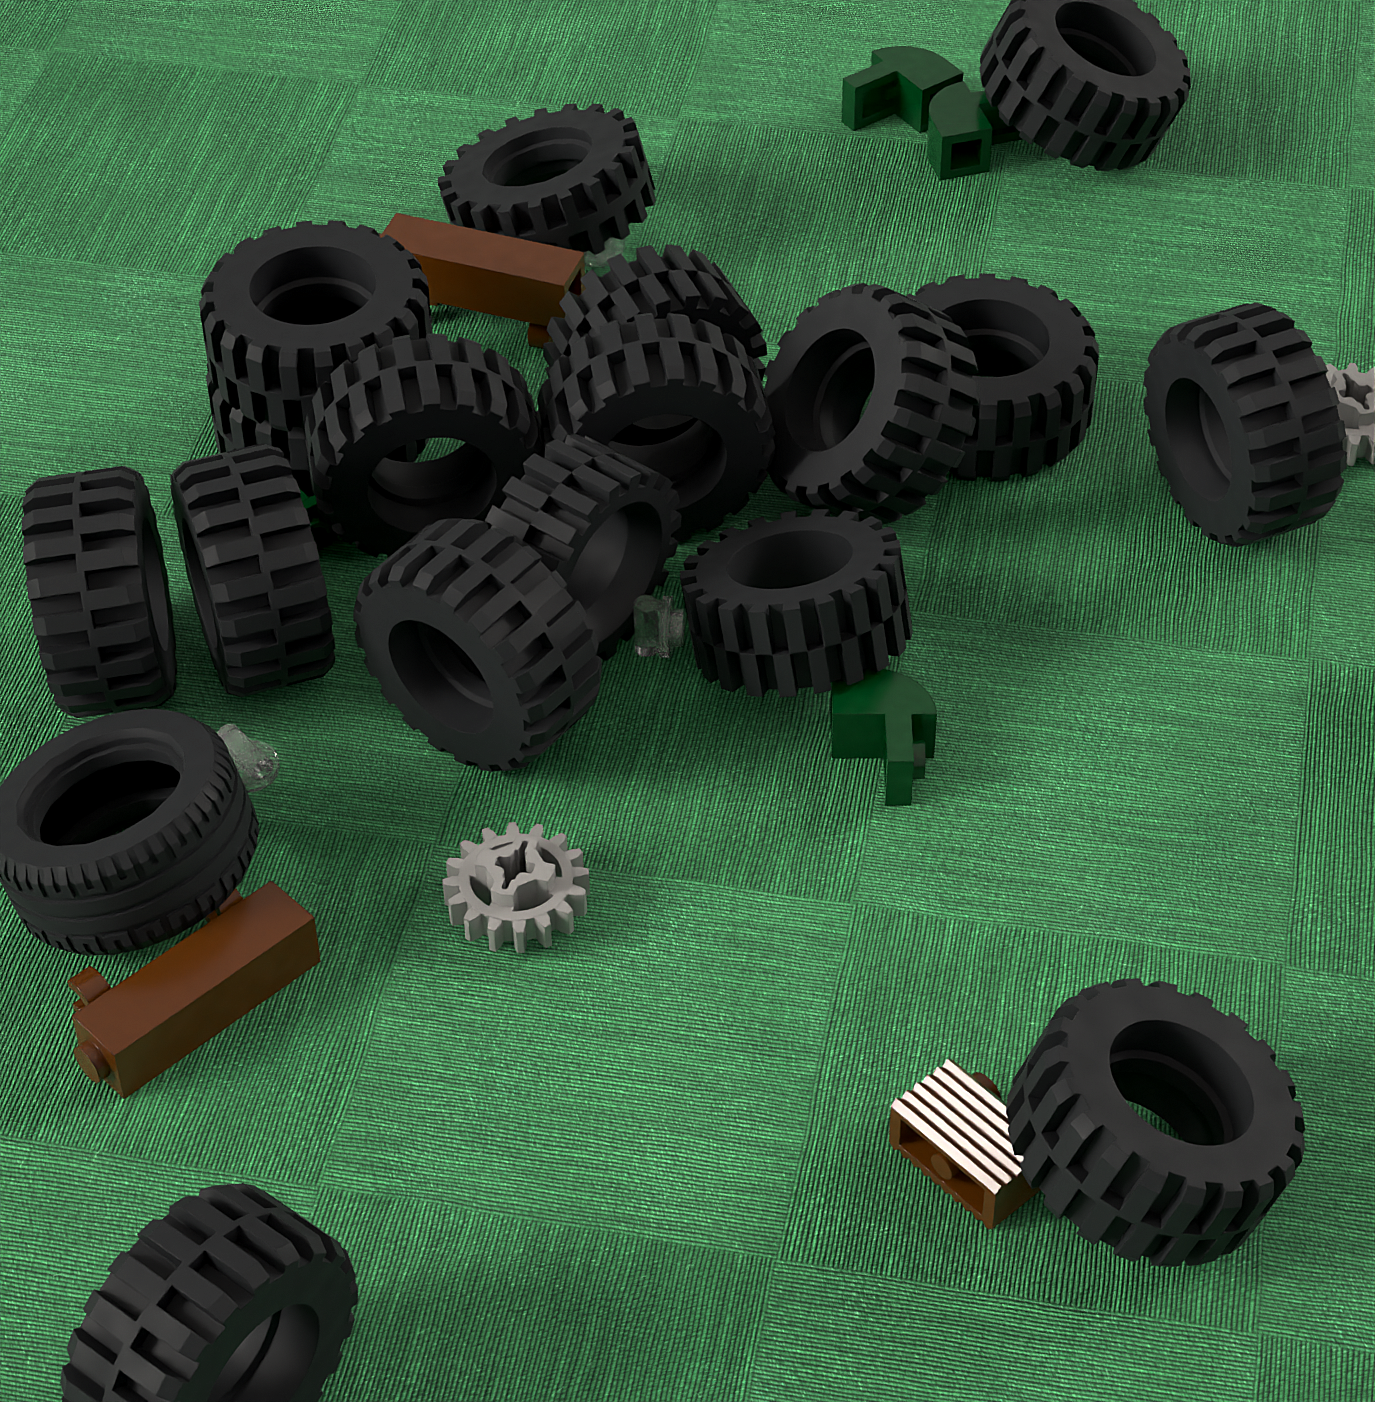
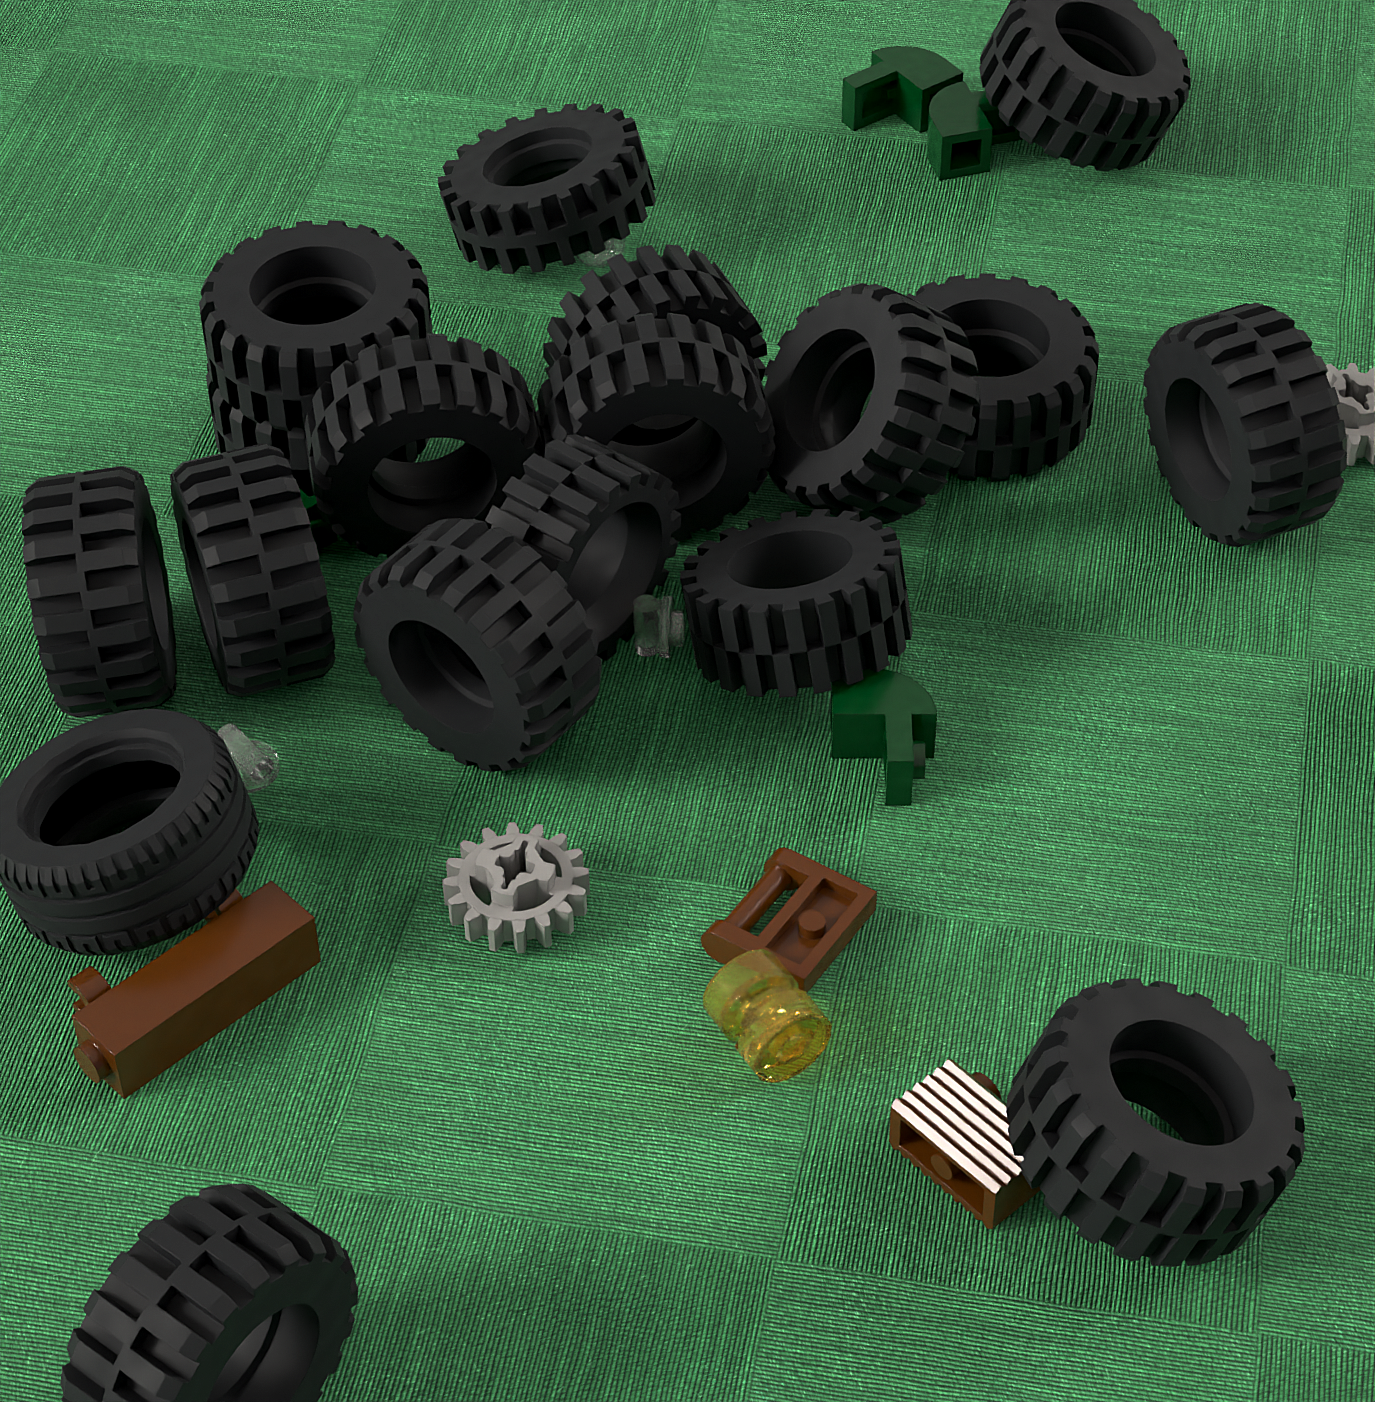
(492, 271): reddish brown brick -> none
(767, 1015): none -> clear yellow wheel
(807, 929): none -> reddish brown plate

